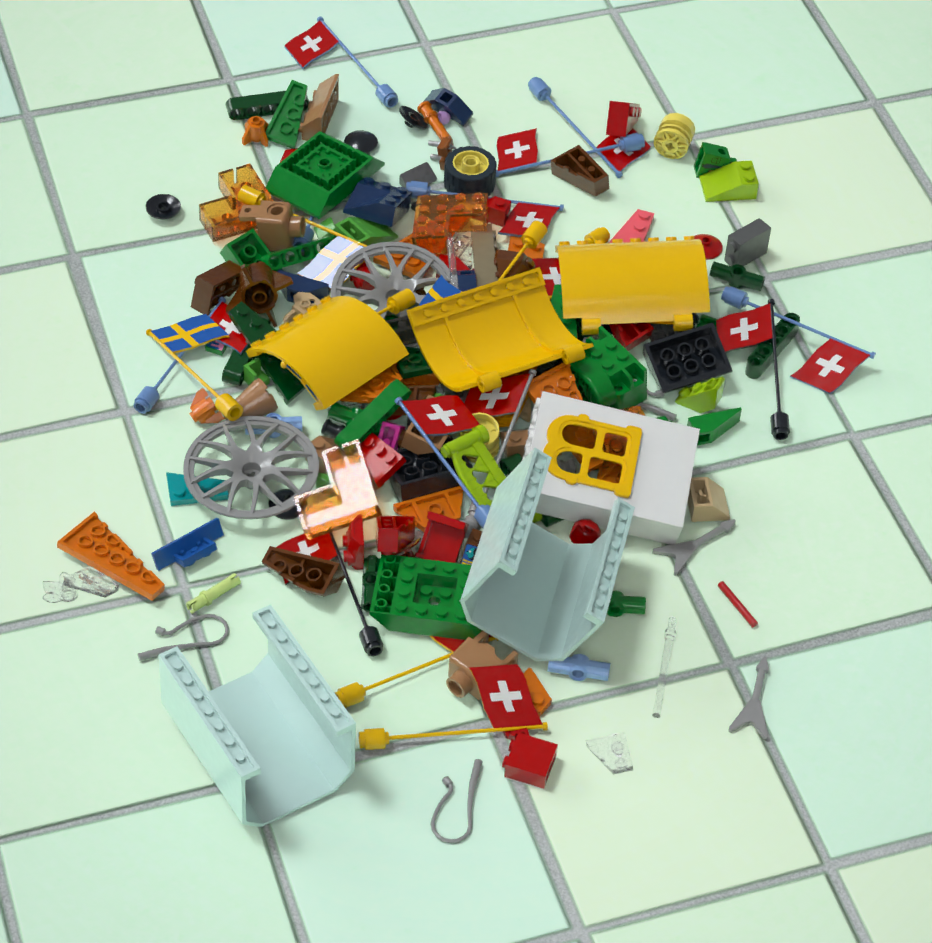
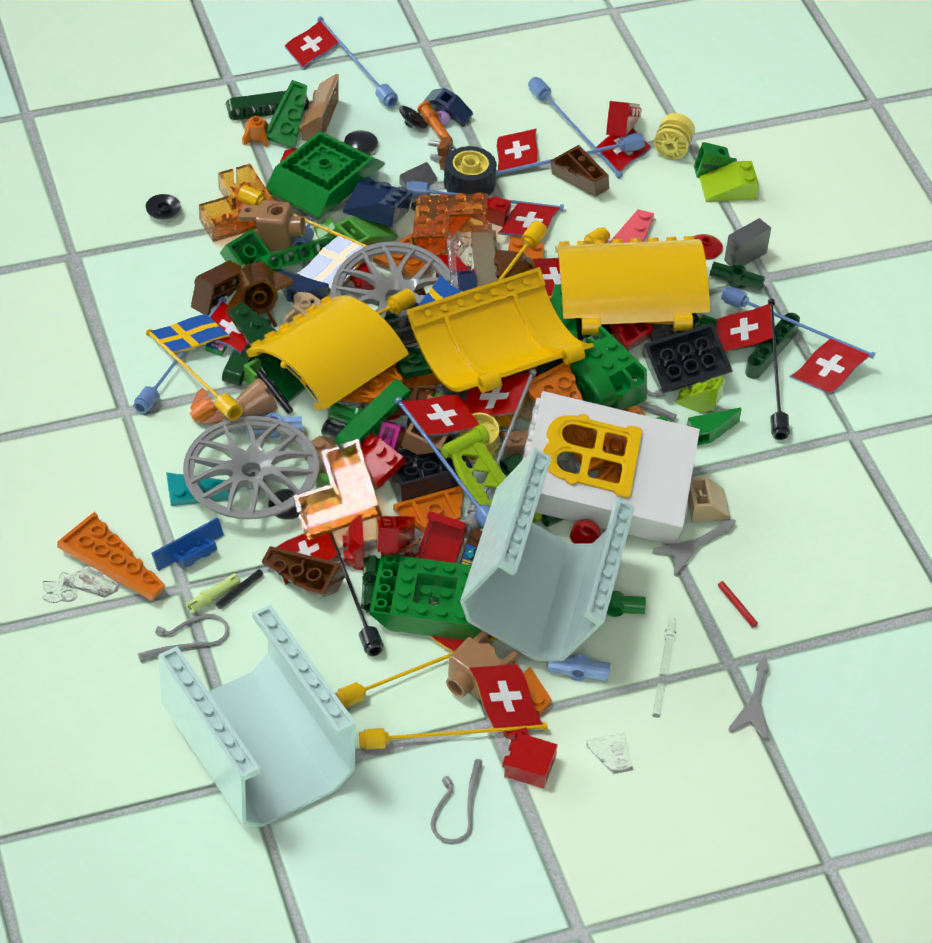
(239, 589): none -> black bar
(276, 394): none -> black bar

